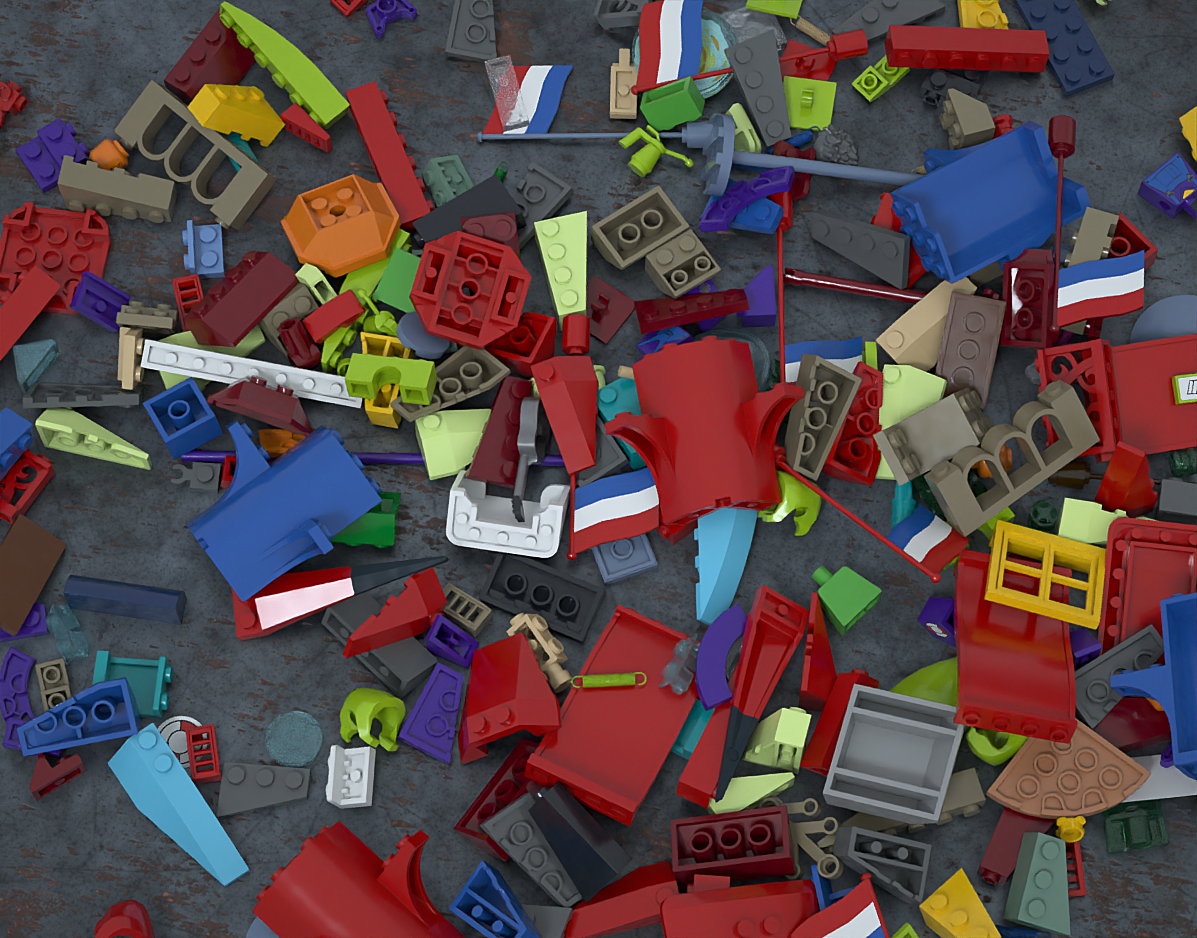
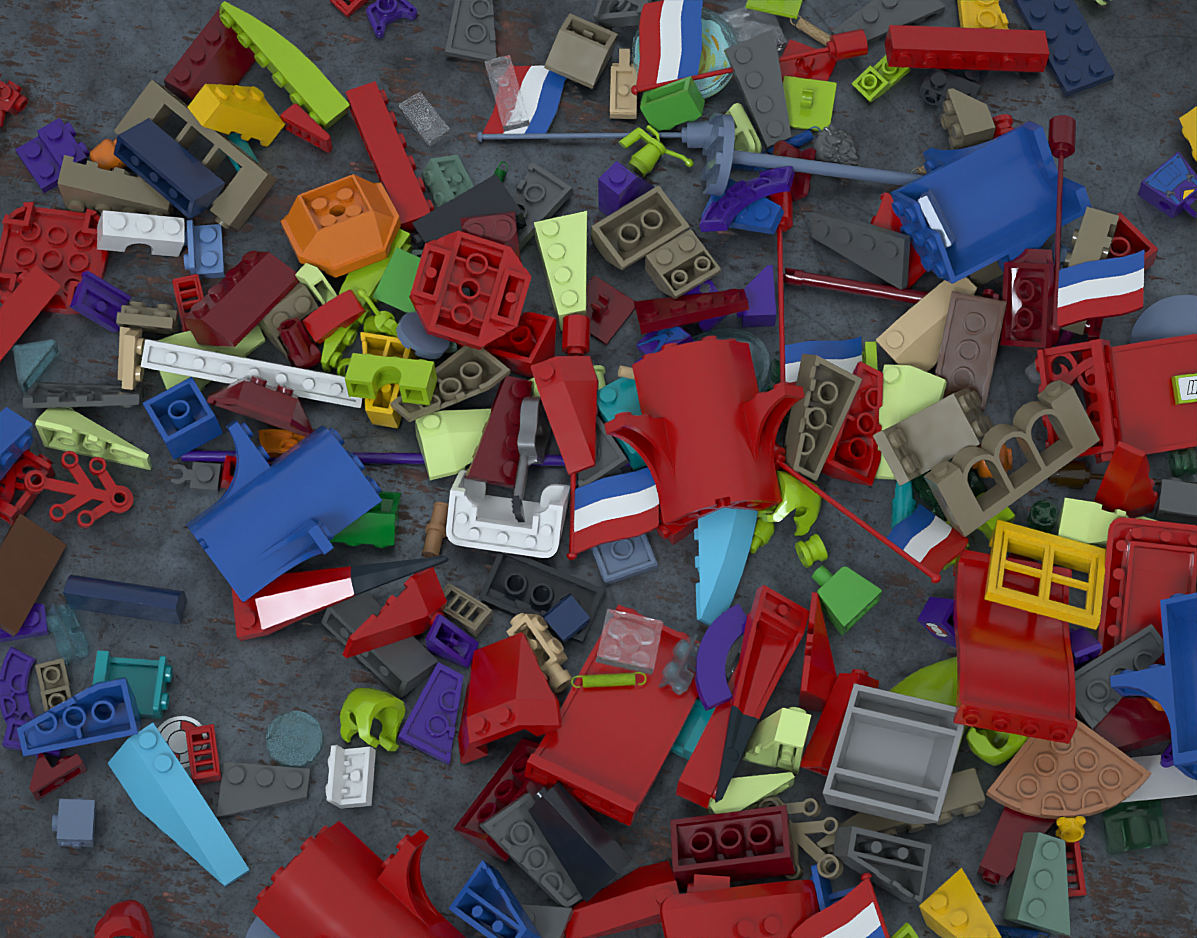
(75, 822): none -> sand blue head
(83, 491): none -> red plant
(122, 229): none -> white arch
(168, 168): none -> dark blue brick
(424, 119): none -> clear plate
(435, 530): none -> medium nougat pin
(567, 617): none -> dark blue piece
(581, 51): none -> dark tan slope
(620, 187): none -> dark purple slope
(629, 641): none -> clear plate
(762, 534): none -> lime cylinder
(811, 551): none -> lime wheel
(936, 217): none -> sand blue tile

